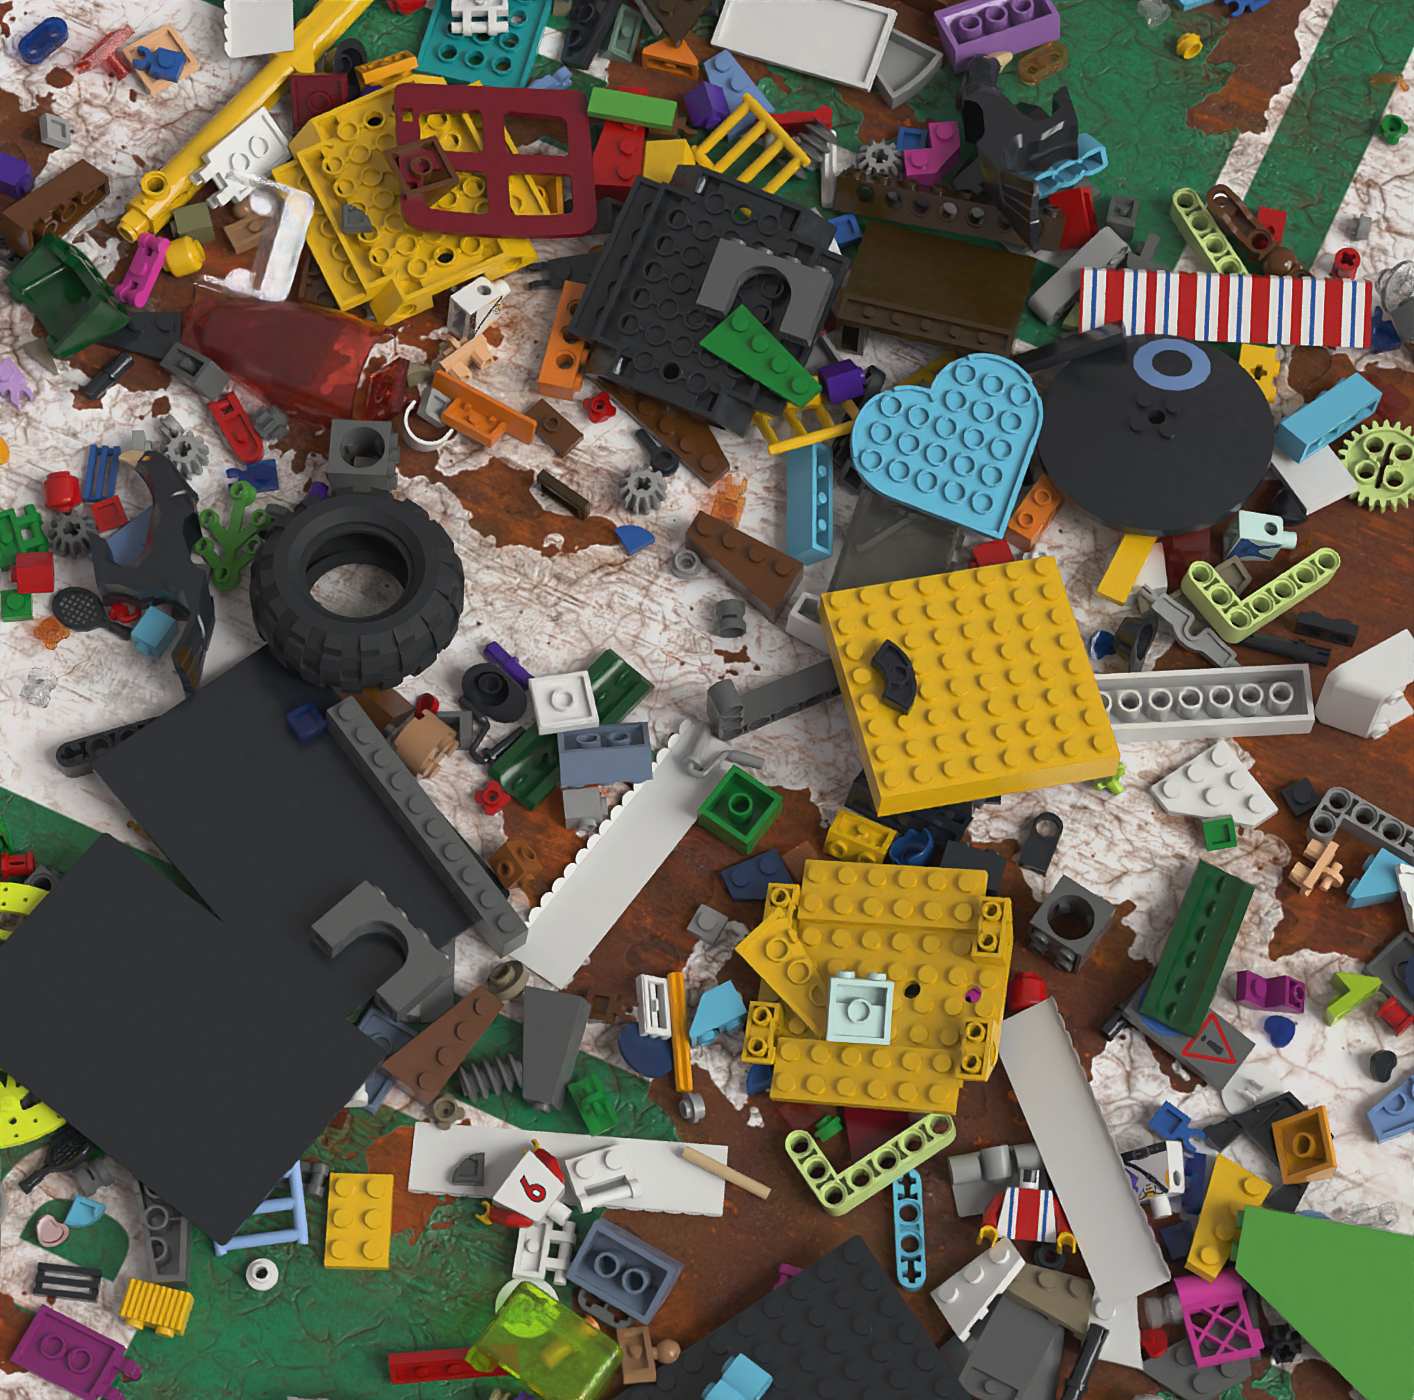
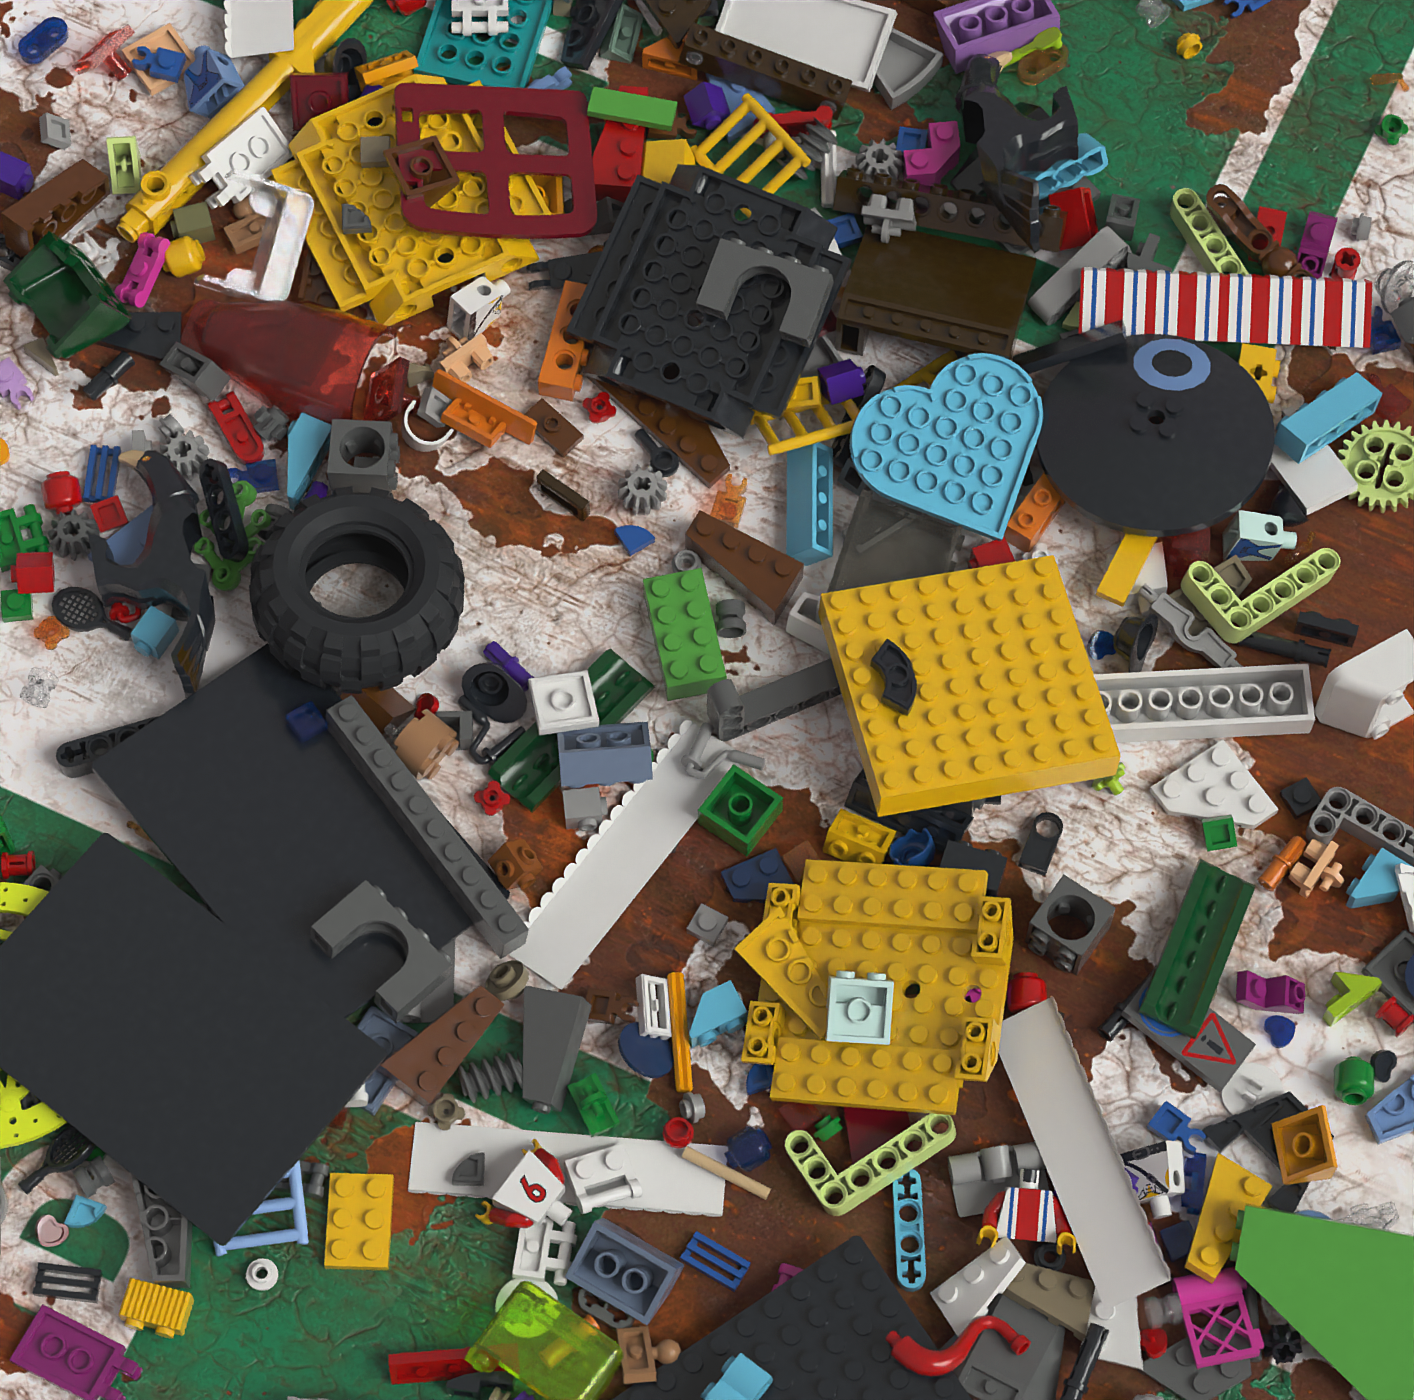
(124, 164): none -> yellowish green slope
(210, 82): none -> medium blue torso
(231, 541): none -> black beam
(306, 451): none -> medium azure slope
(372, 151): none -> dark tan tile
(471, 1384): none -> black slope
(678, 1132): none -> red plate
(683, 633): none -> bright green brick
(717, 1248): none -> blue tile
(748, 1148): none -> clear blue head
(758, 354): green wing -> none
(763, 70): none -> dark brown piece
(889, 221): none -> light grey hips
(937, 1363): none -> red animal
(1048, 38): none -> lime piece
(1282, 863): none -> orange axle
(1316, 242): none -> magenta slope
(1353, 1080): none -> green head

